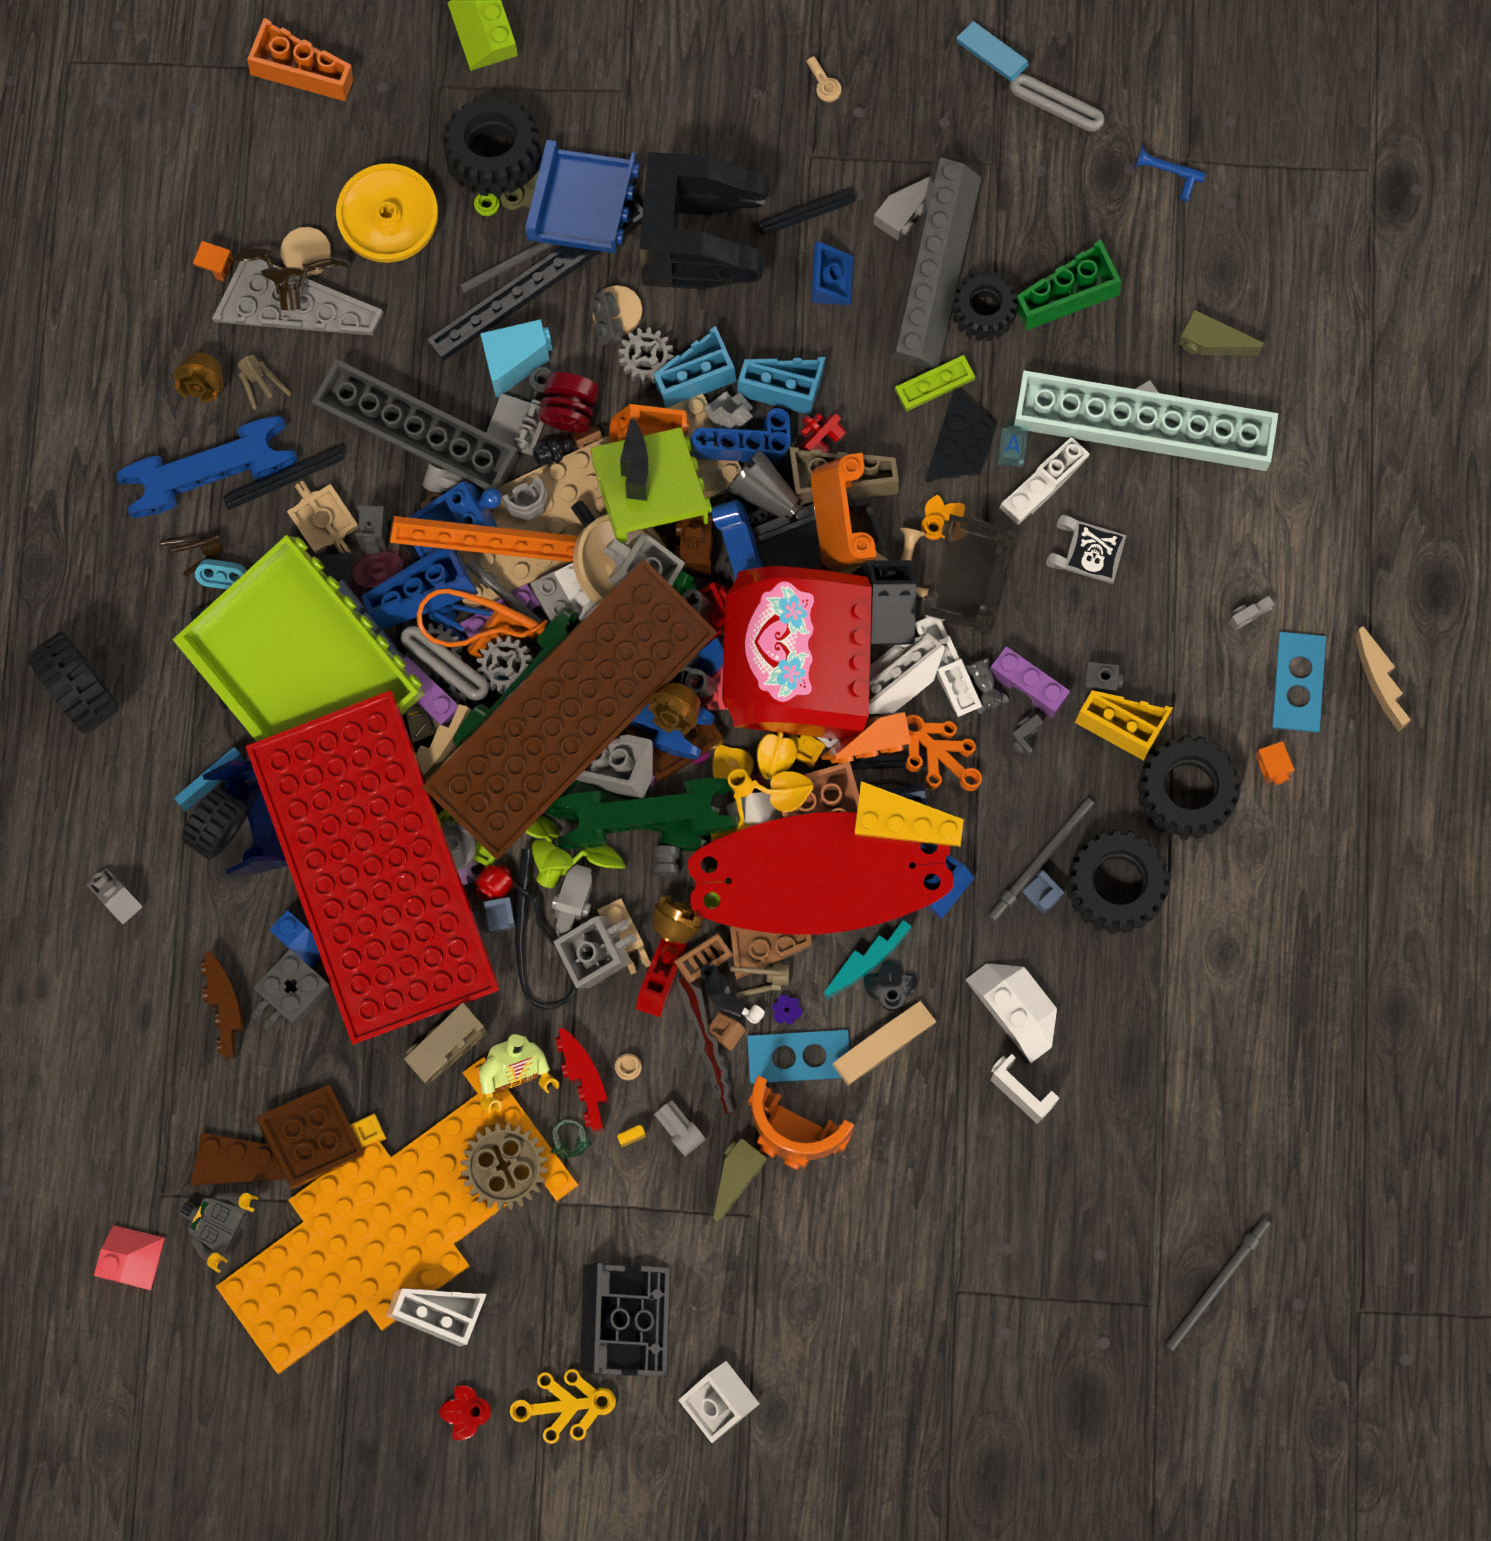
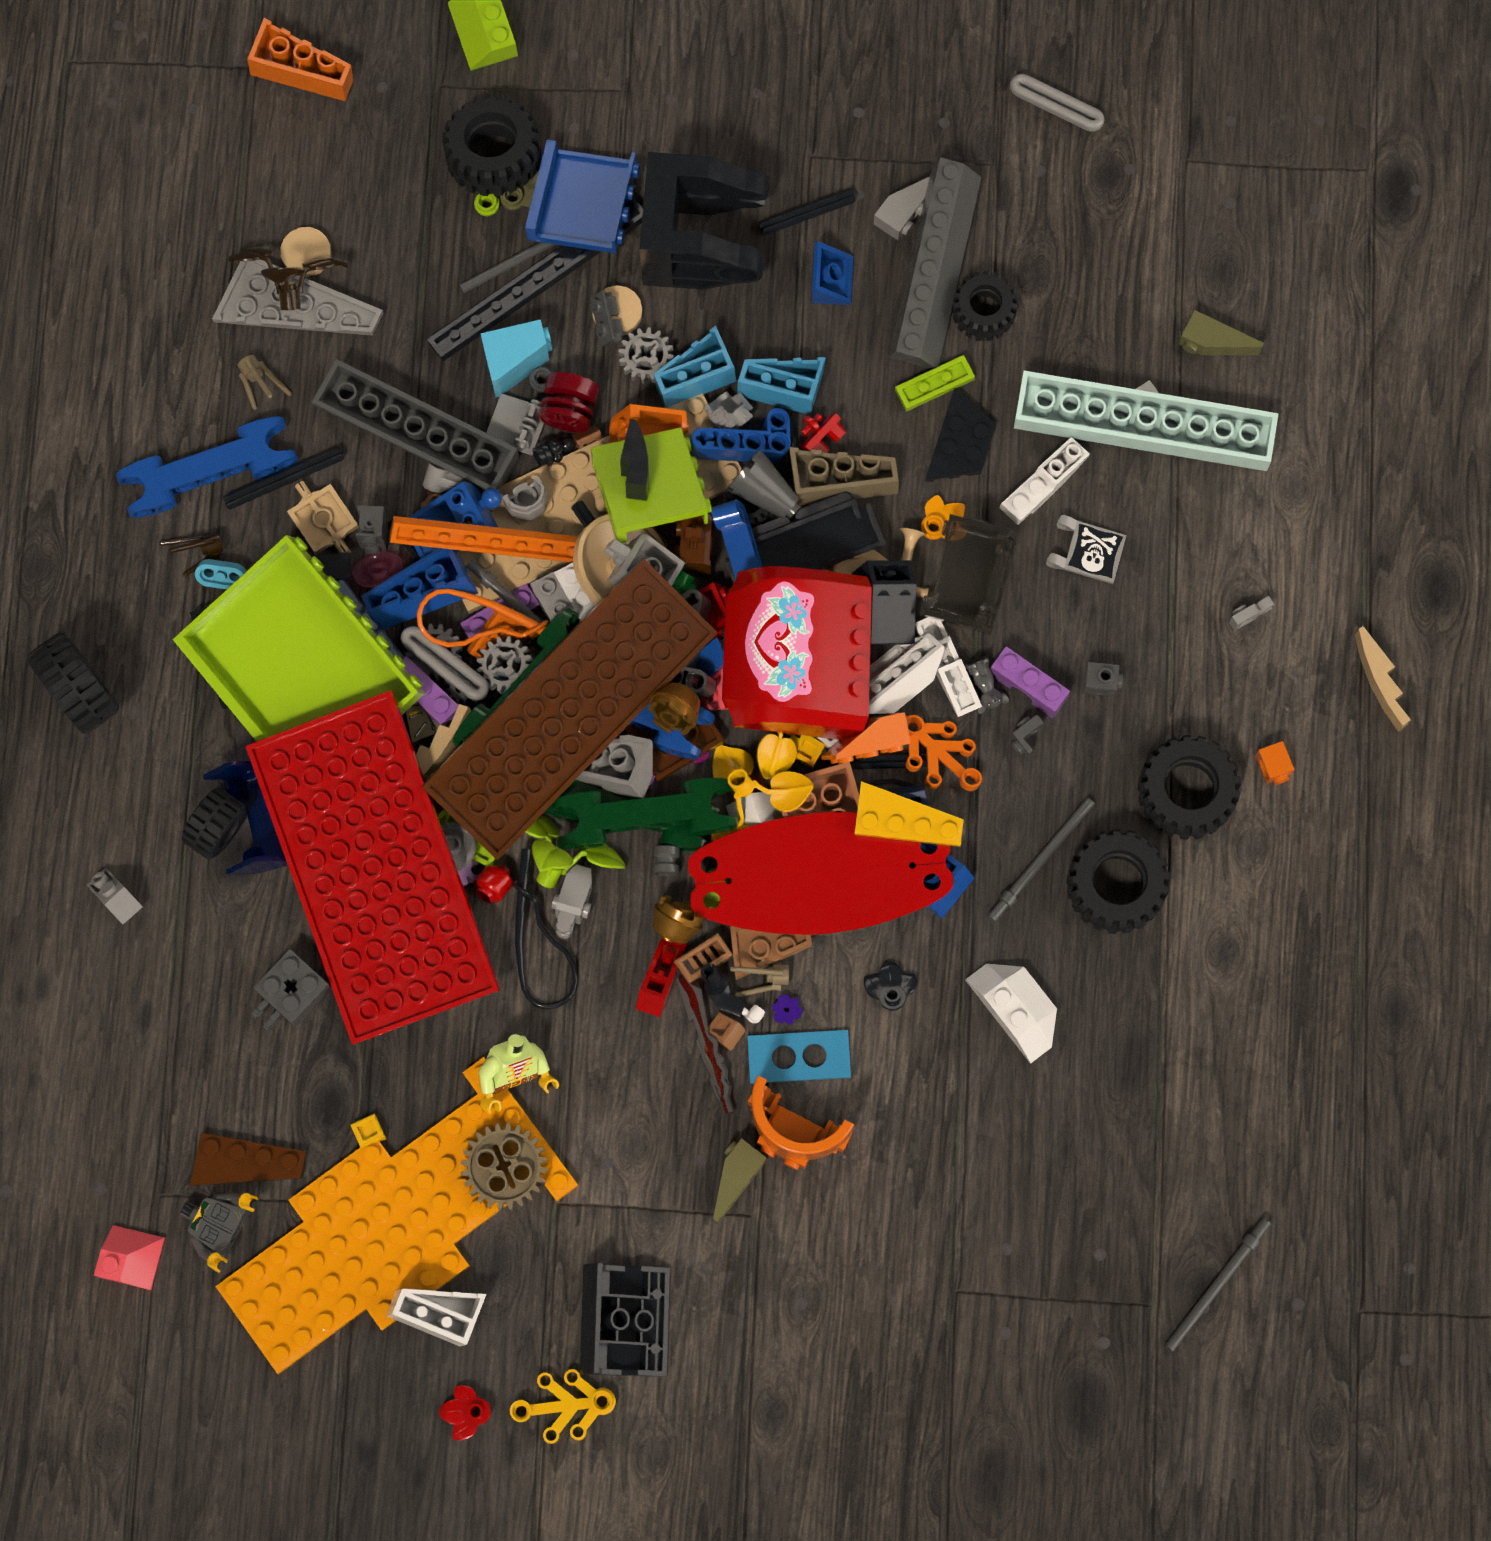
(199, 377): pearl gold cone -> none
(201, 787): dark azure tile -> none
(213, 259): orange panel -> none
(222, 994): reddish brown slope -> none
(297, 938): blue slope -> none
(310, 1136): reddish brown plate -> none
(387, 213): yellow dish -> none
(445, 1044): dark tan wedge -> none
(447, 616): blue plant -> none
(500, 914): sand blue panel -> none
(559, 1146): clear green piece -> none
(581, 1069): red slope -> none
(608, 950): light grey hinge -> none
(617, 913): tan hinge -> none
(628, 1067): tan plate -> none
(631, 1135): yellow tile -> none
(682, 1132): light grey piece -> none
(718, 1401): white slope -> none
(827, 88): tan plate -> none
(836, 541): orange windscreen -> none
(860, 966): teal slope -> none
(884, 1043): tan slope -> none
(992, 51): dark azure tile -> none
(1012, 446): clear light blue brick -> none
(1018, 1093): white panel -> none
(1043, 892): sand blue panel -> none
(1071, 288): green wedge -> none
(1123, 722): yellow wedge -> none
(1190, 174): blue piece -> none
(1284, 714): dark azure piece -> none

